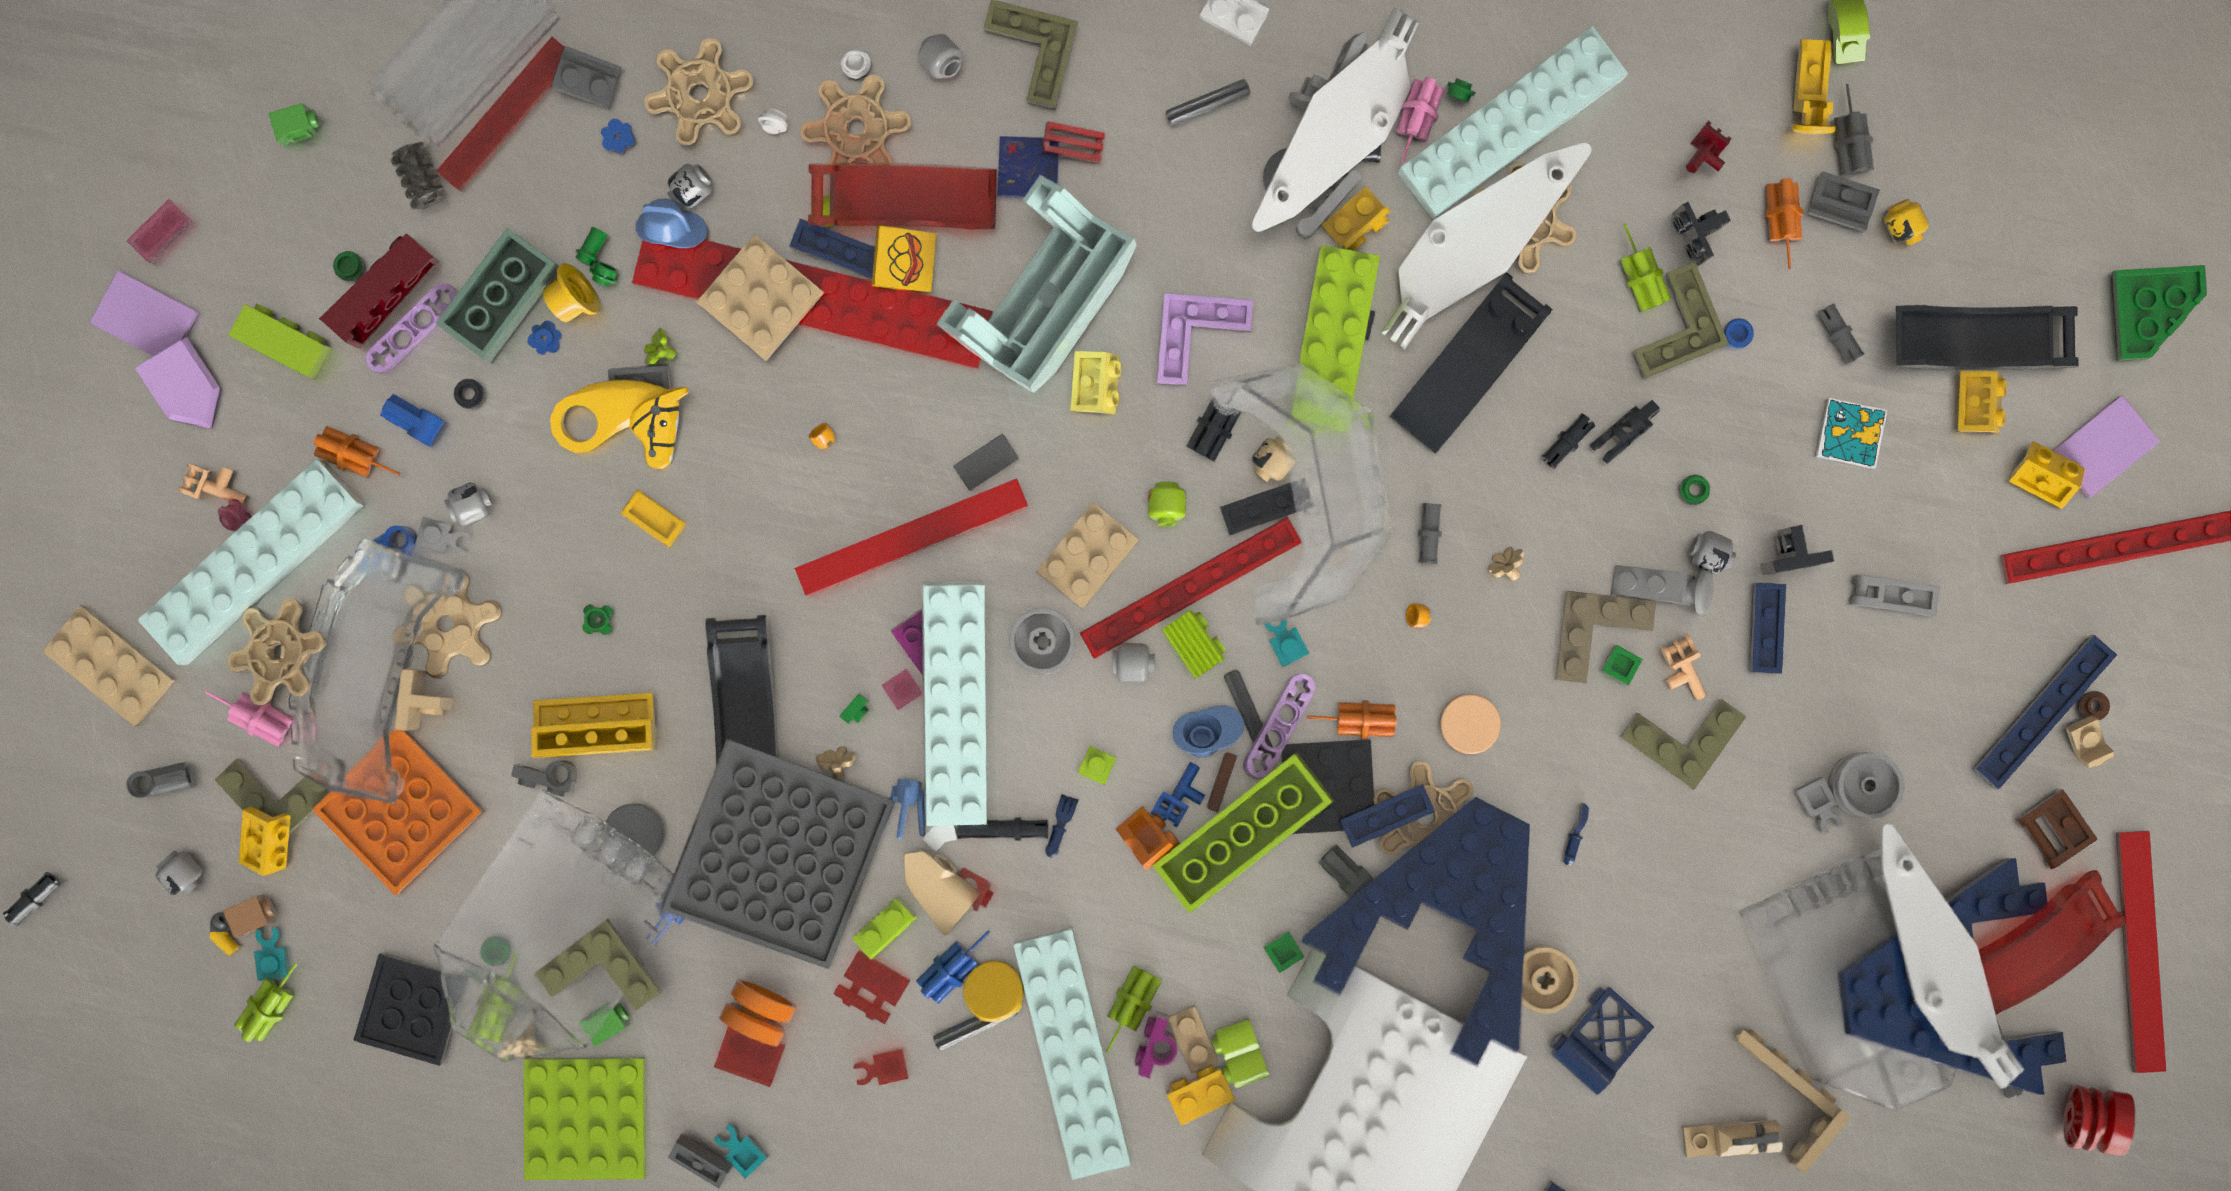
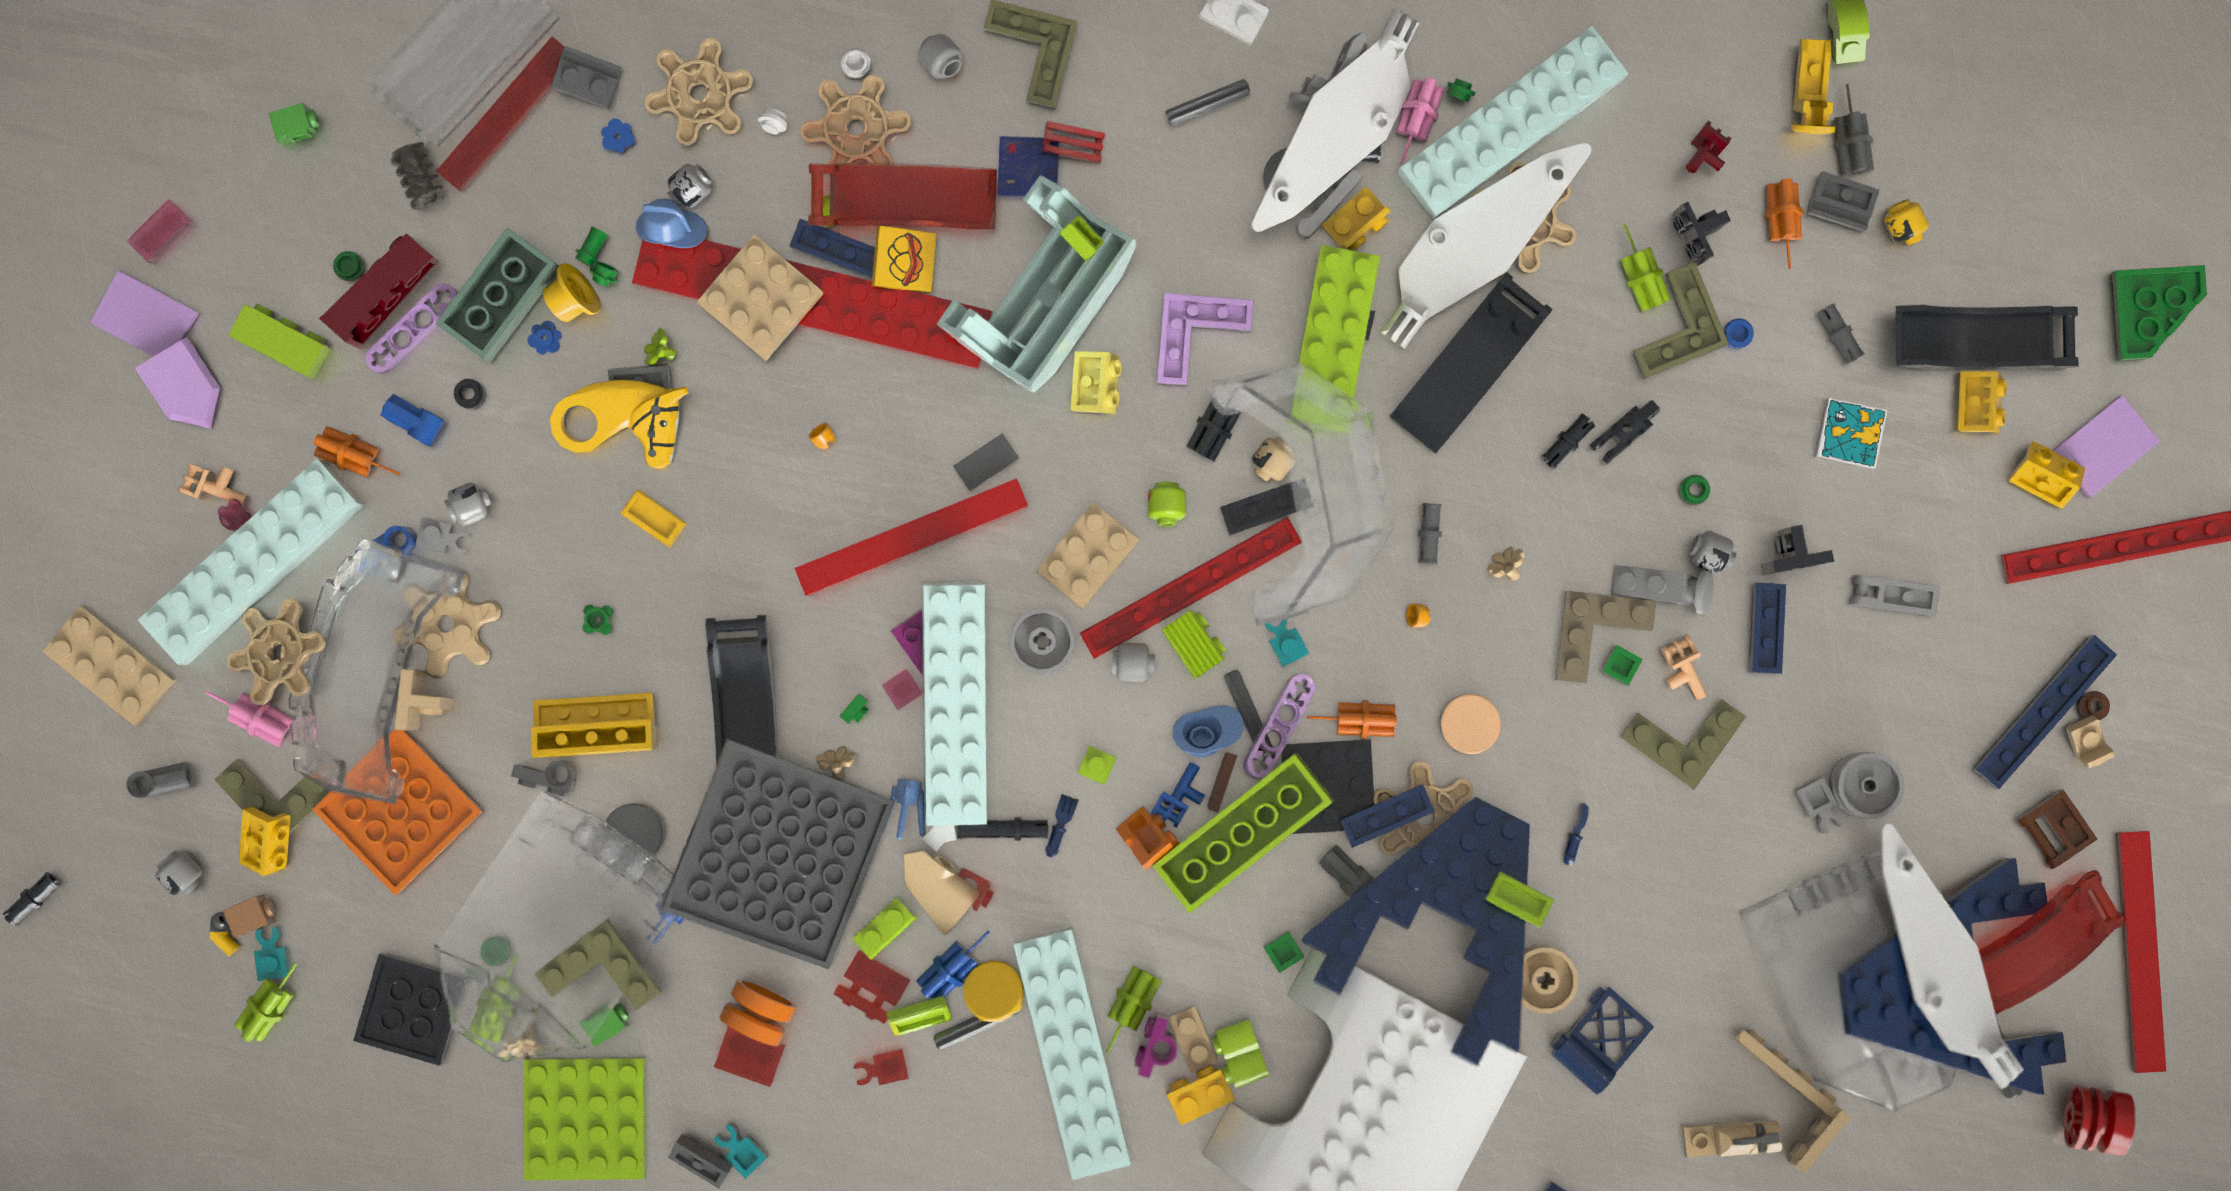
(919, 1016): none -> lime tile
(1082, 237): none -> lime piece
(1520, 899): none -> lime tile

